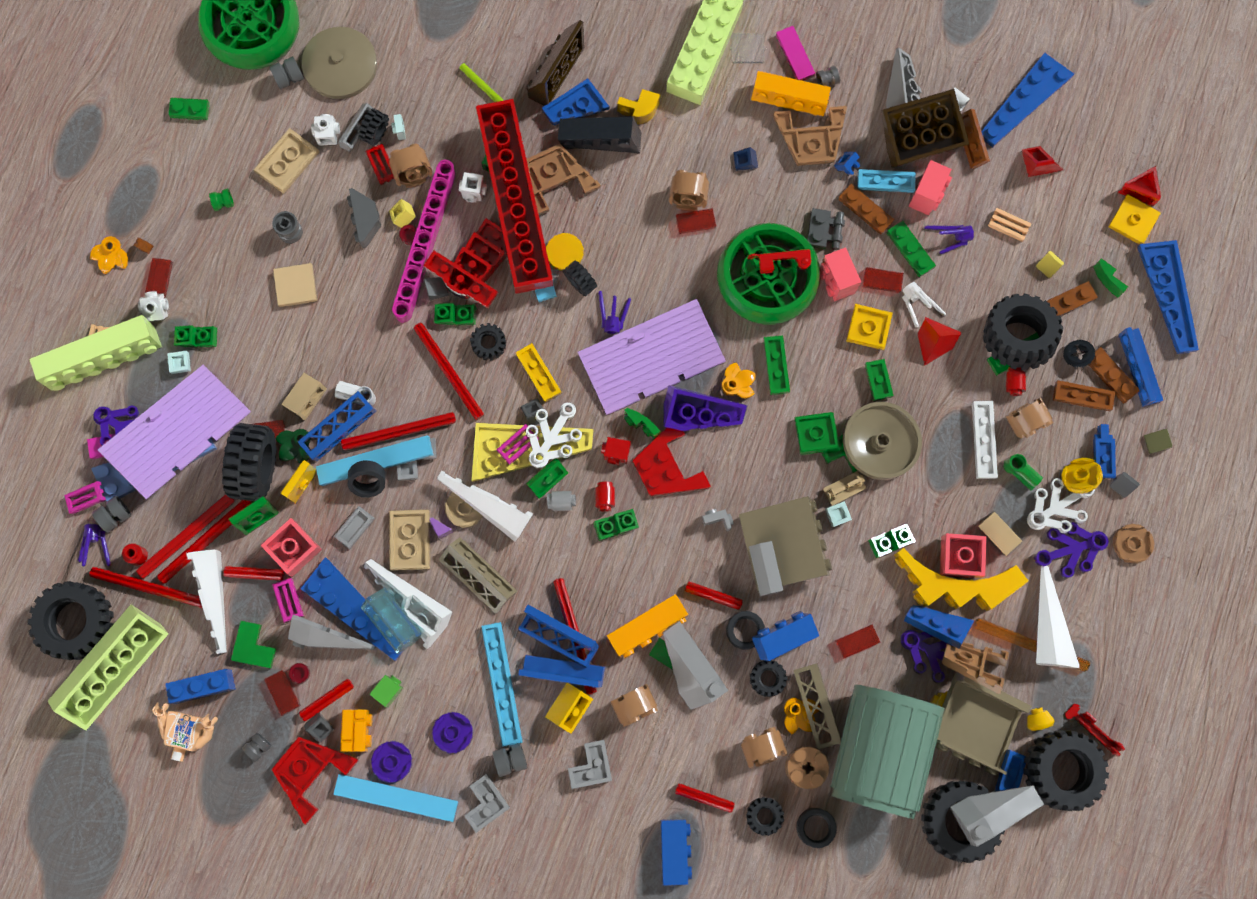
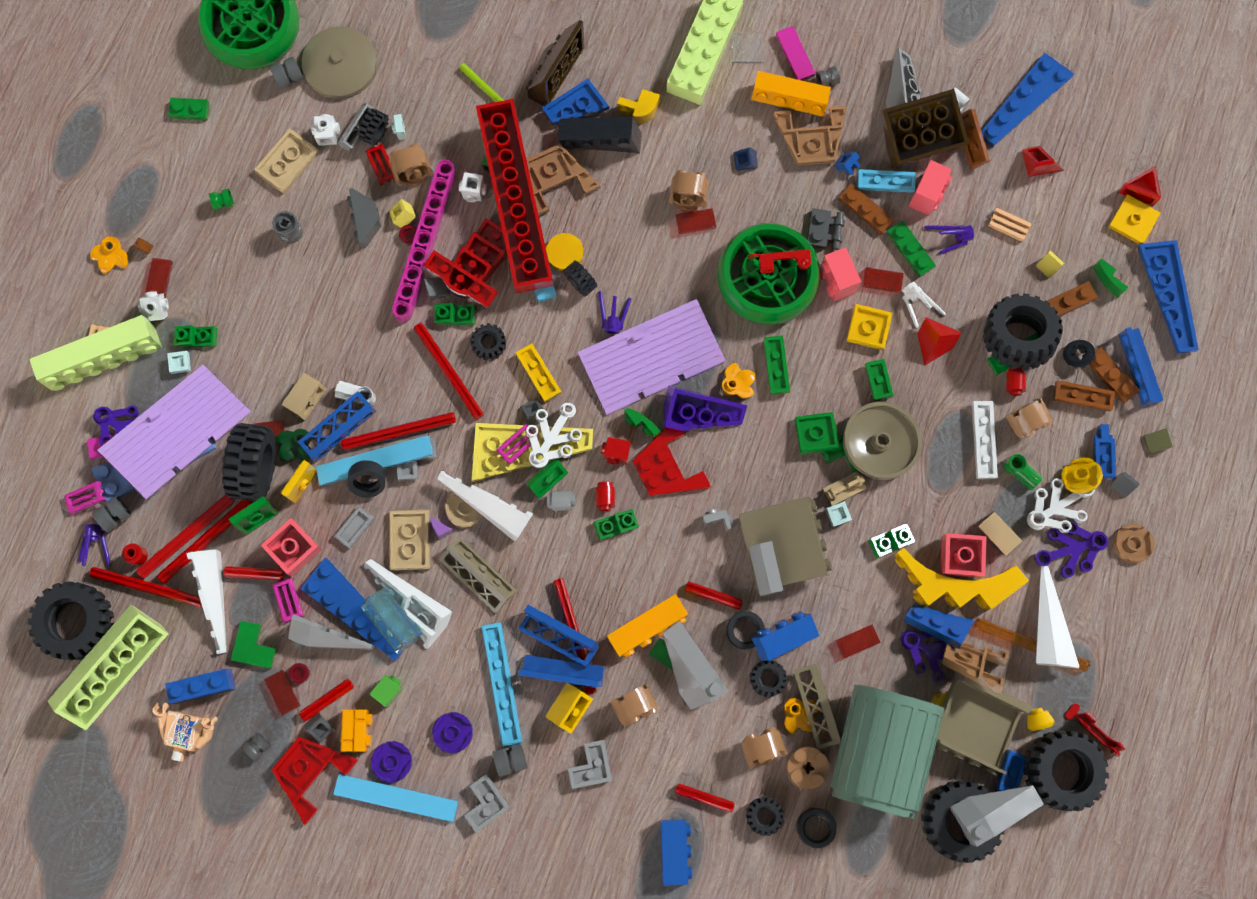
(295, 285): tan tile -> none

